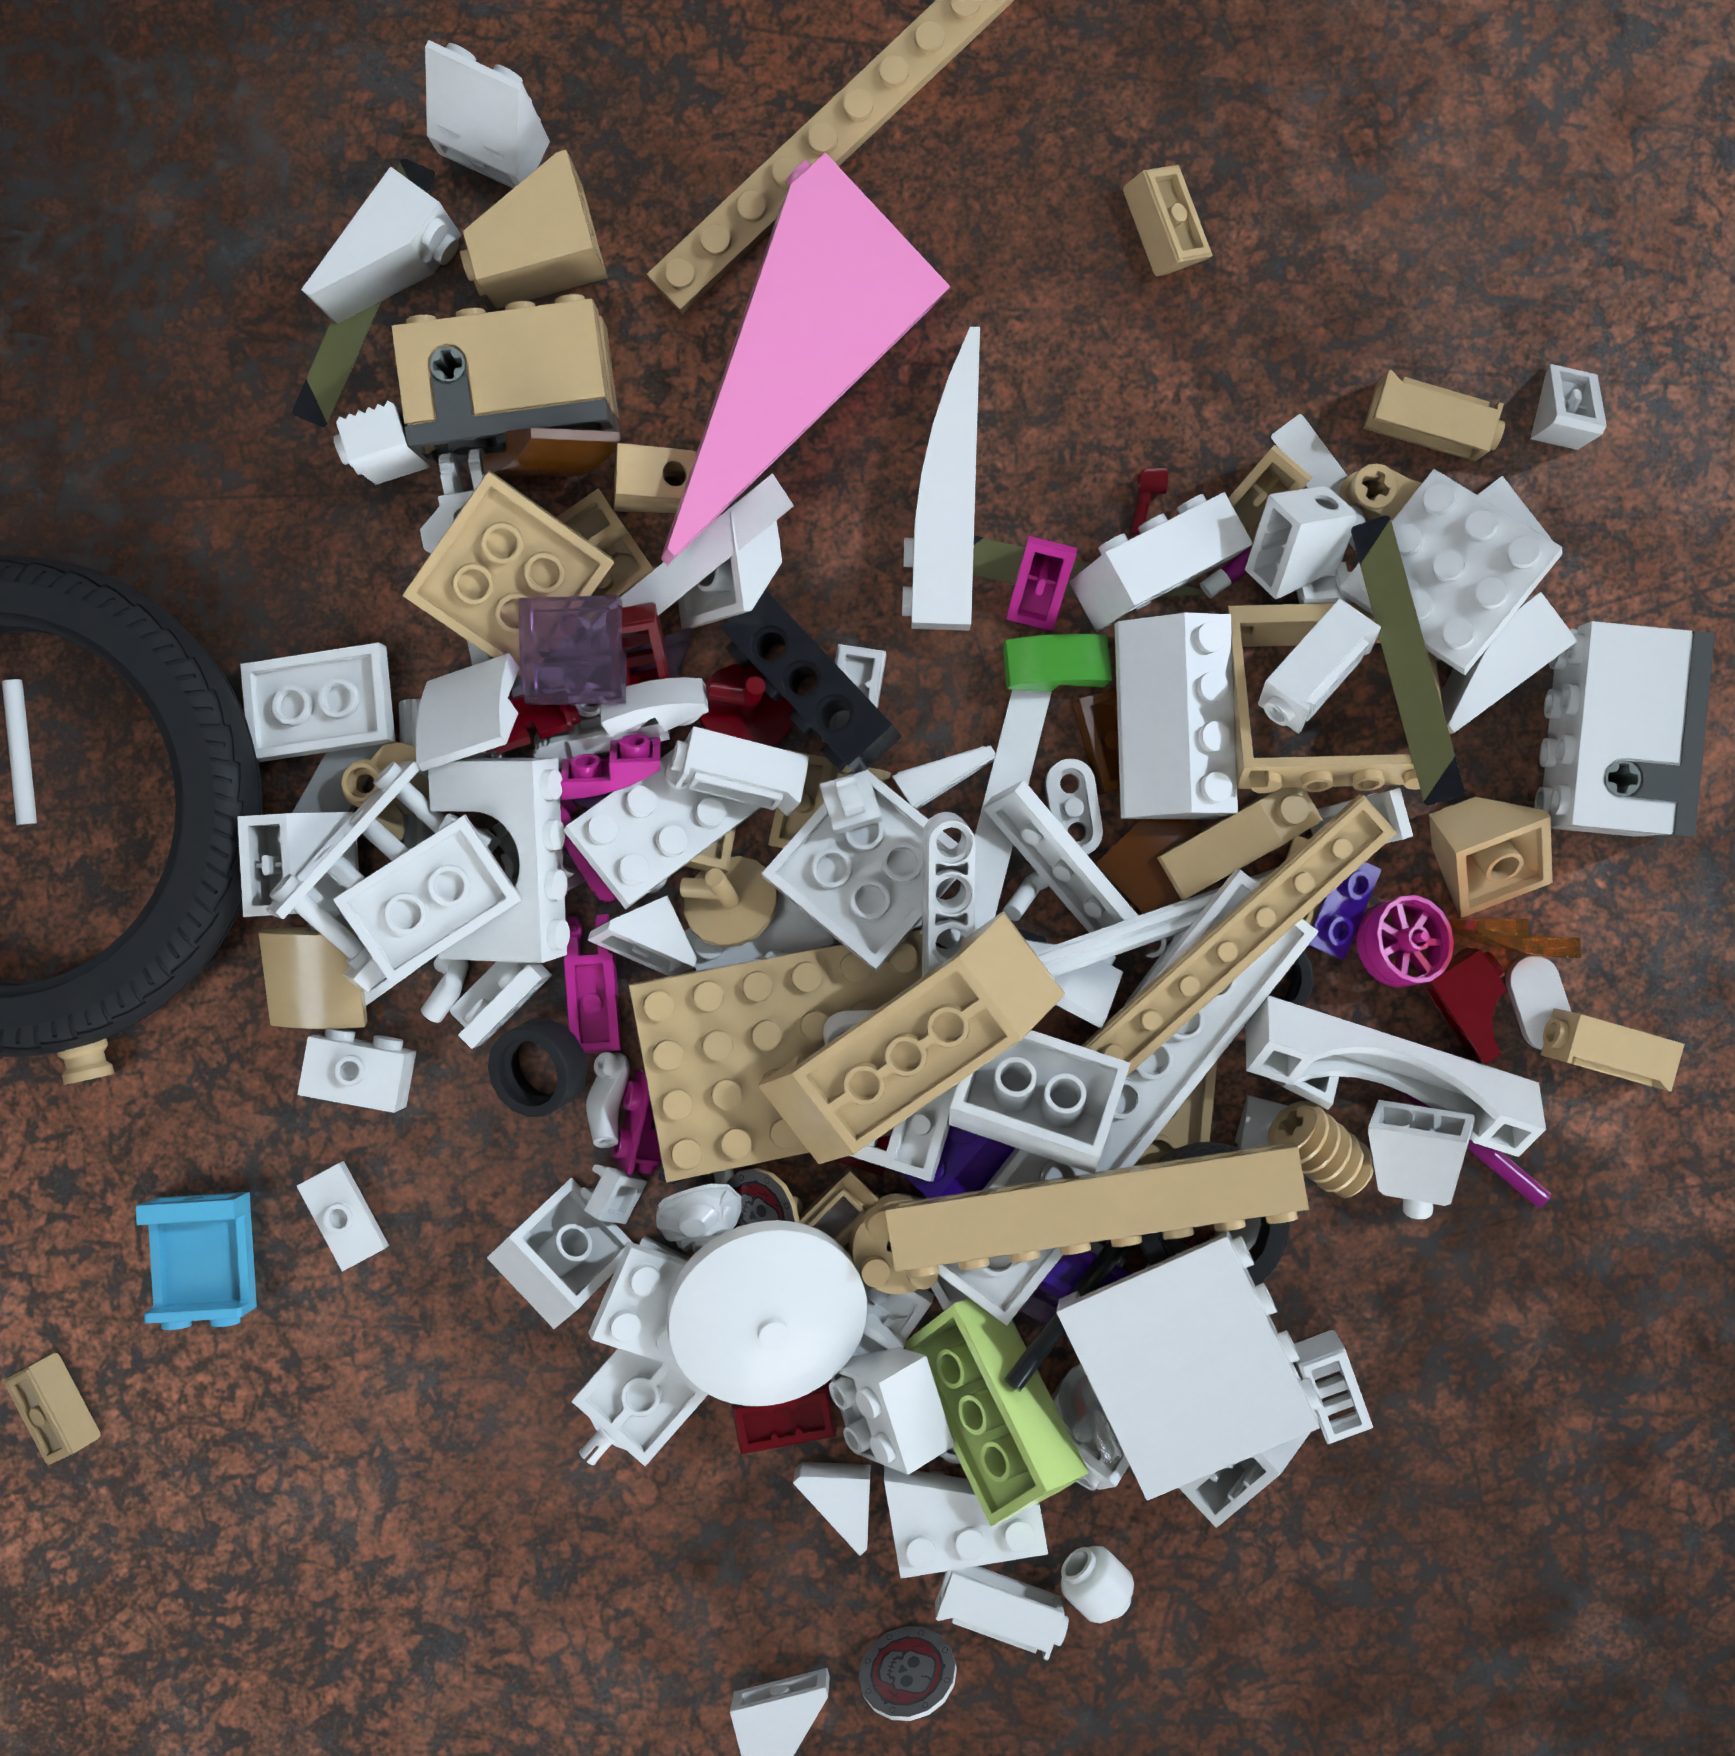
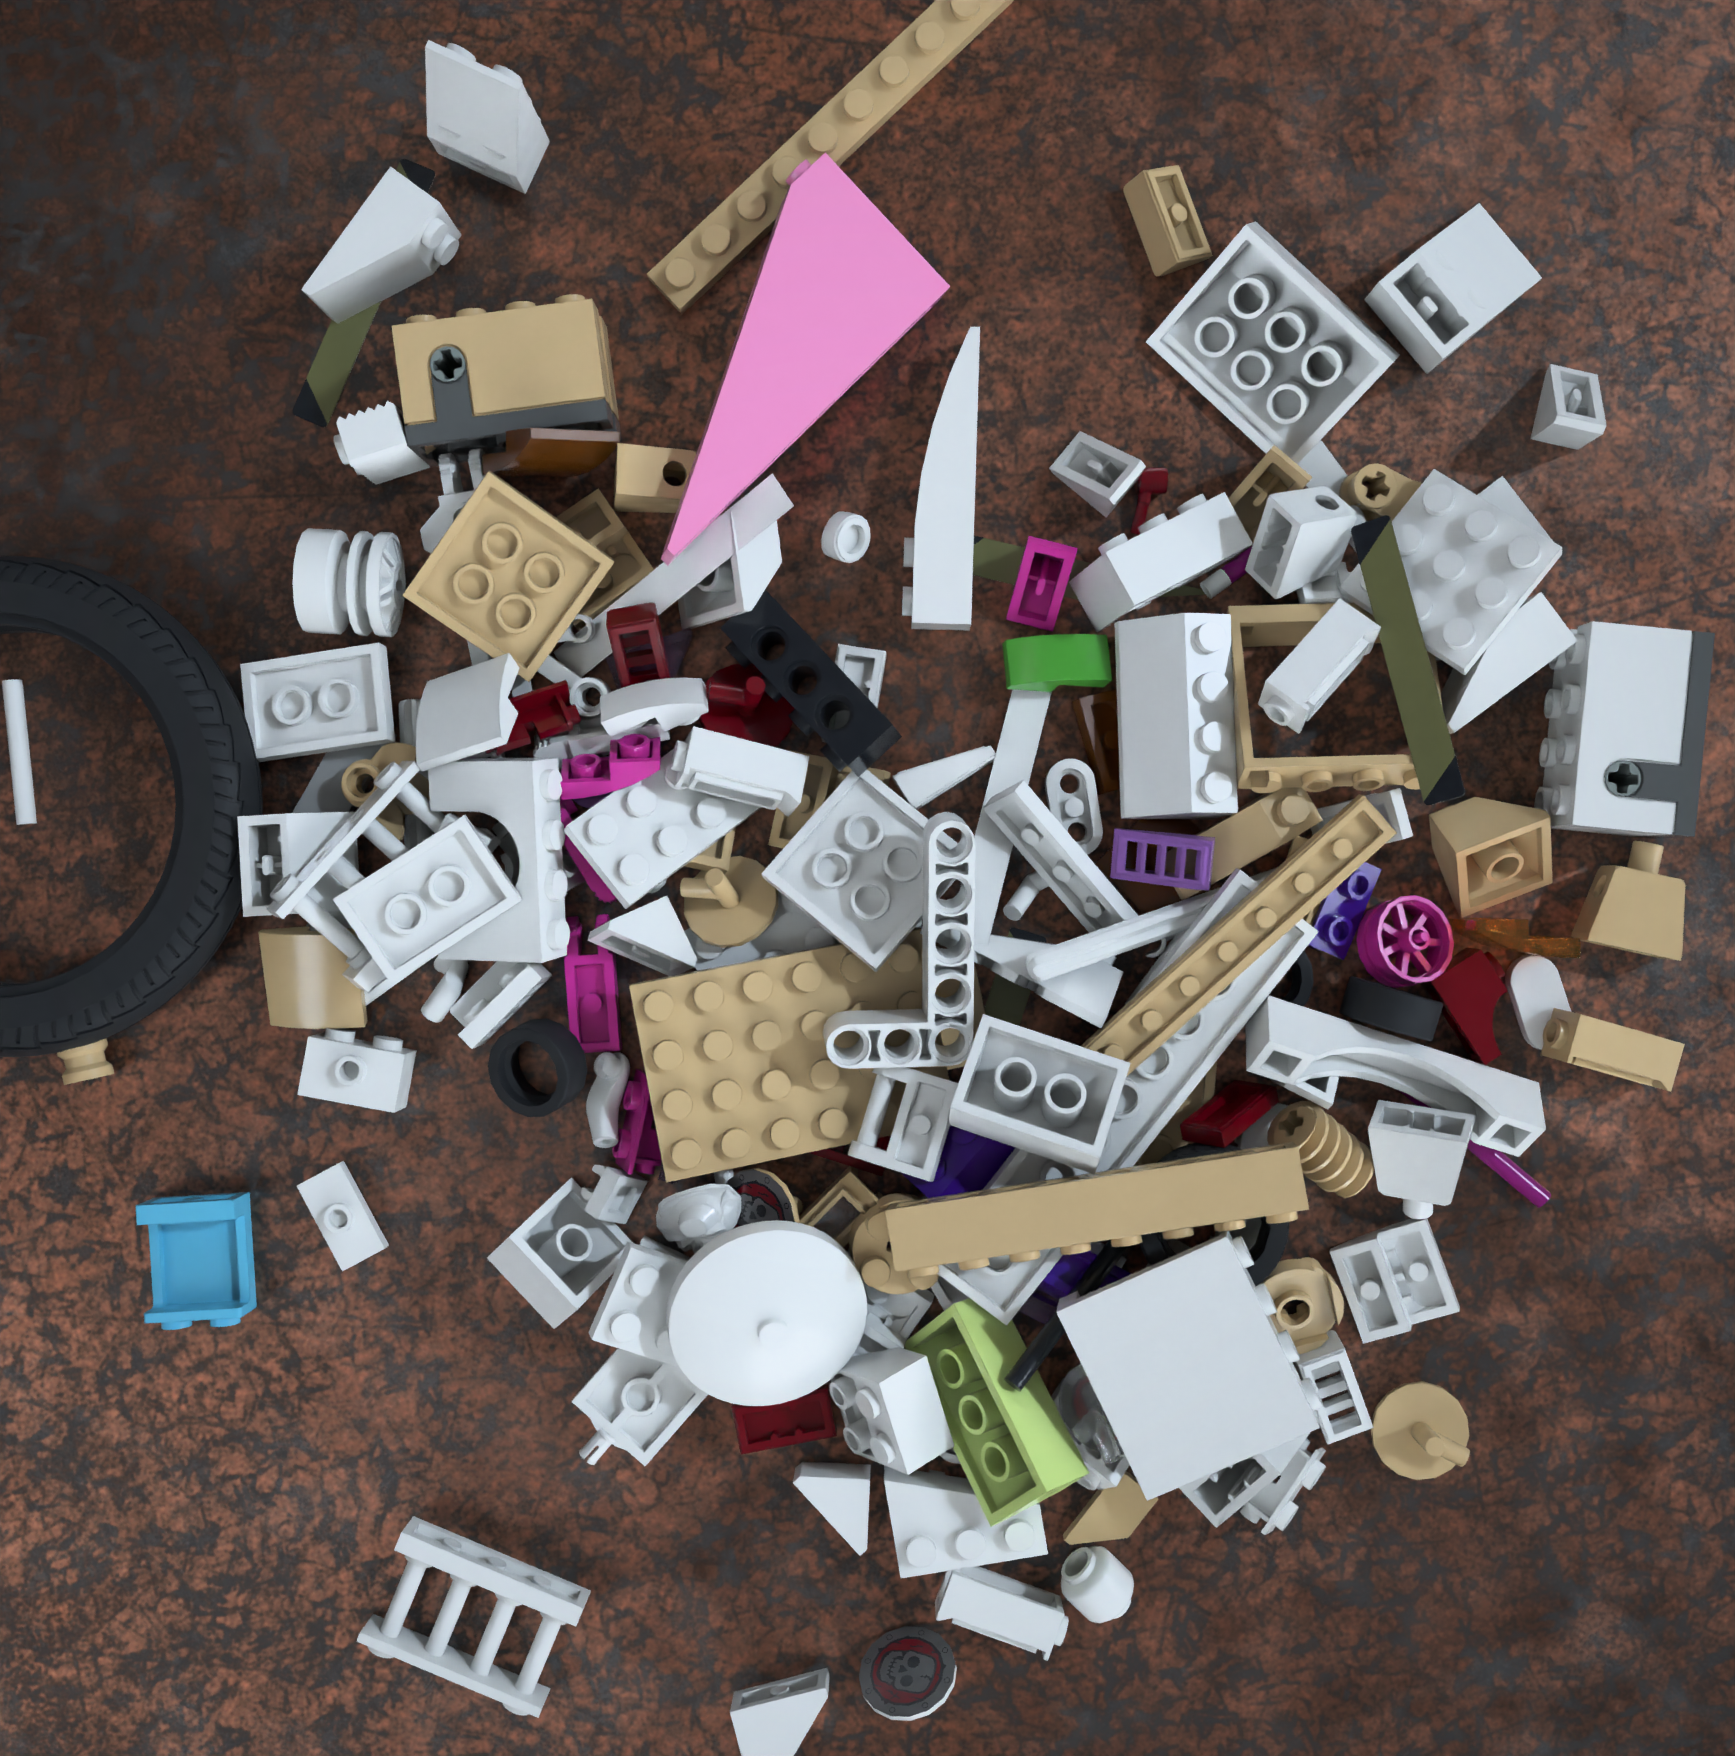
(52, 1408): tan slope -> none
(349, 582): none -> white wheel
(513, 1585): none -> white fence
(535, 238): tan slope -> none
(572, 650): clear purple slope -> none
(845, 537): none -> white tile
(850, 802): white tile -> none
(915, 1044): tan slope -> none
(1097, 471): none -> white slope
(1110, 1513): none -> tan tile
(1204, 858): none -> medium lavender slope
(1229, 1113): none -> dark red tile
(1271, 345): none -> white slope
(1275, 1500): none -> white hinge
(1322, 1299): none -> tan plate
(1391, 1008): none -> black tyre
(1394, 1279): none -> white slope
(1420, 1431): none -> tan shield
(1434, 417): tan window -> none
(1452, 287): none -> white slope
(1635, 907): none -> tan torso

